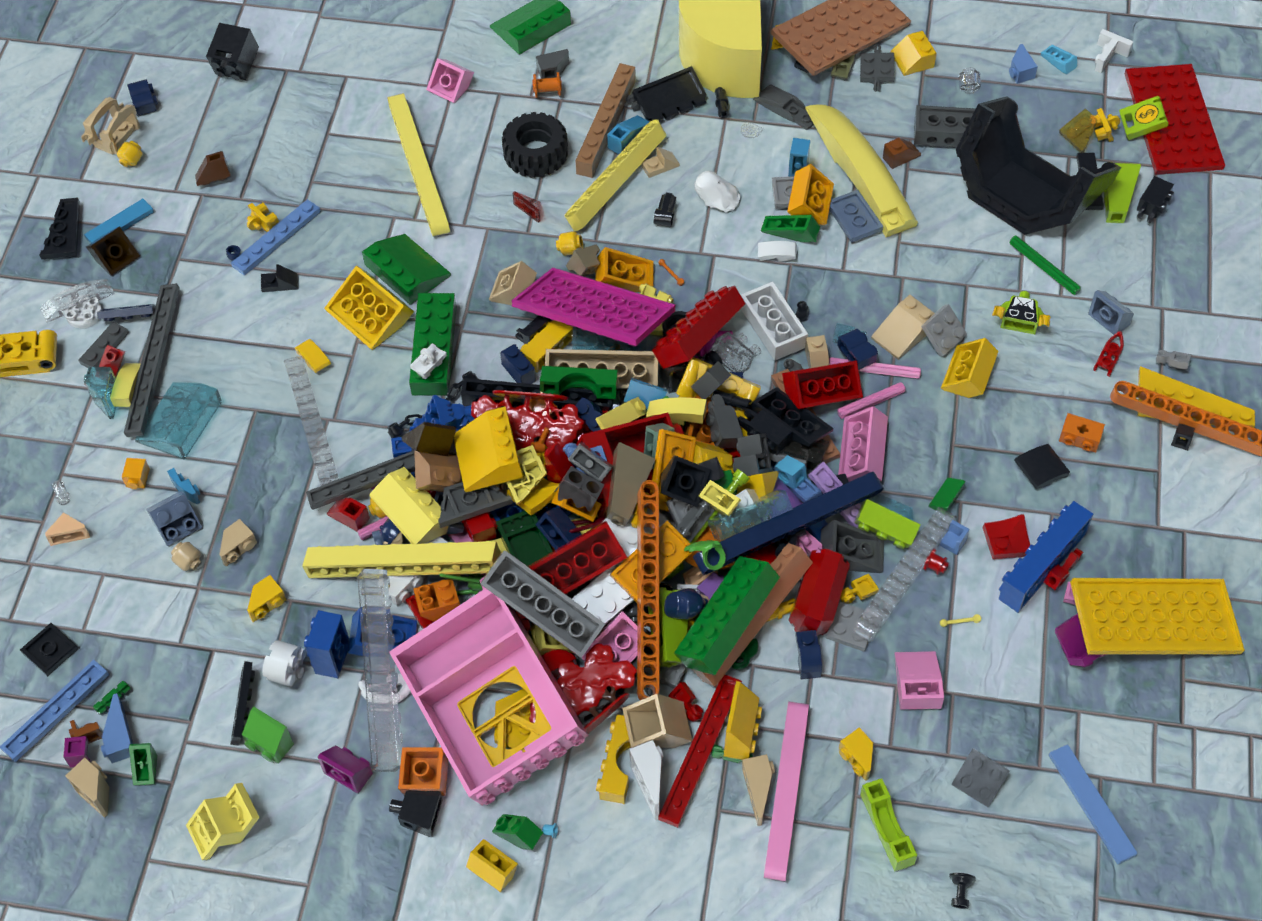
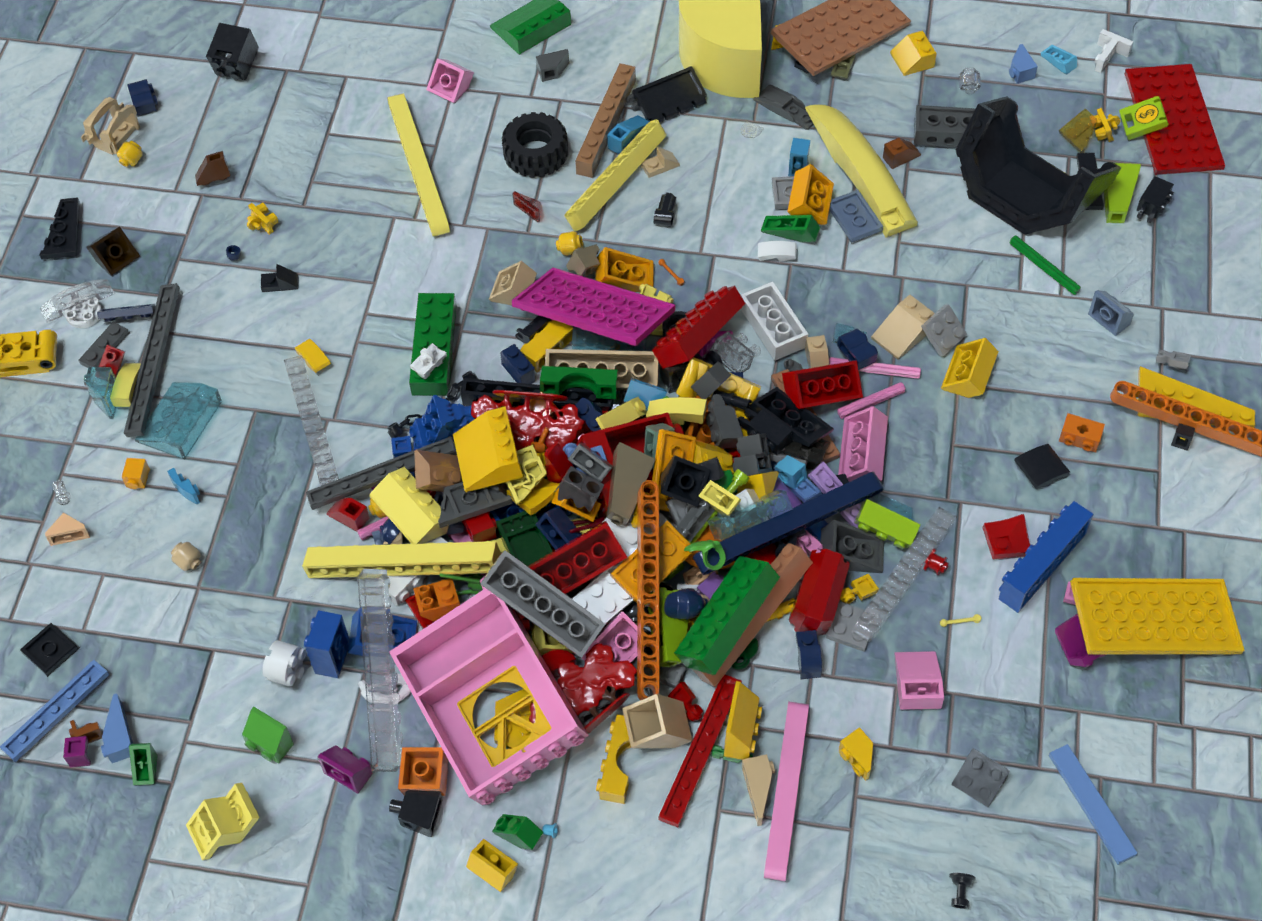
(90, 784): tan slope -> none
(100, 707): green axle -> none
(123, 219): dark azure tile -> none
(174, 518): sand blue slope -> none
(236, 541): tan slope -> none
(244, 695): black plate -> none
(264, 598): yellow slope -> none
(275, 237): medium blue plate -> none
(368, 308): yellow slope -> none
(404, 266): green slope -> none
(430, 438): dark brown slope -> none
(547, 85): orange hose -> none
(647, 768): white slope -> none
(717, 191): white piece -> none
(721, 102): black pin -> none
(802, 310): black arm -> none
(877, 67): dark grey plate -> none
(895, 842): lime arch -> none
(947, 494): green slope -> none
(955, 537): medium blue panel -> none
(1021, 314): torso -> none
(1059, 574): red piece -> none
(1111, 349): red piece -> none

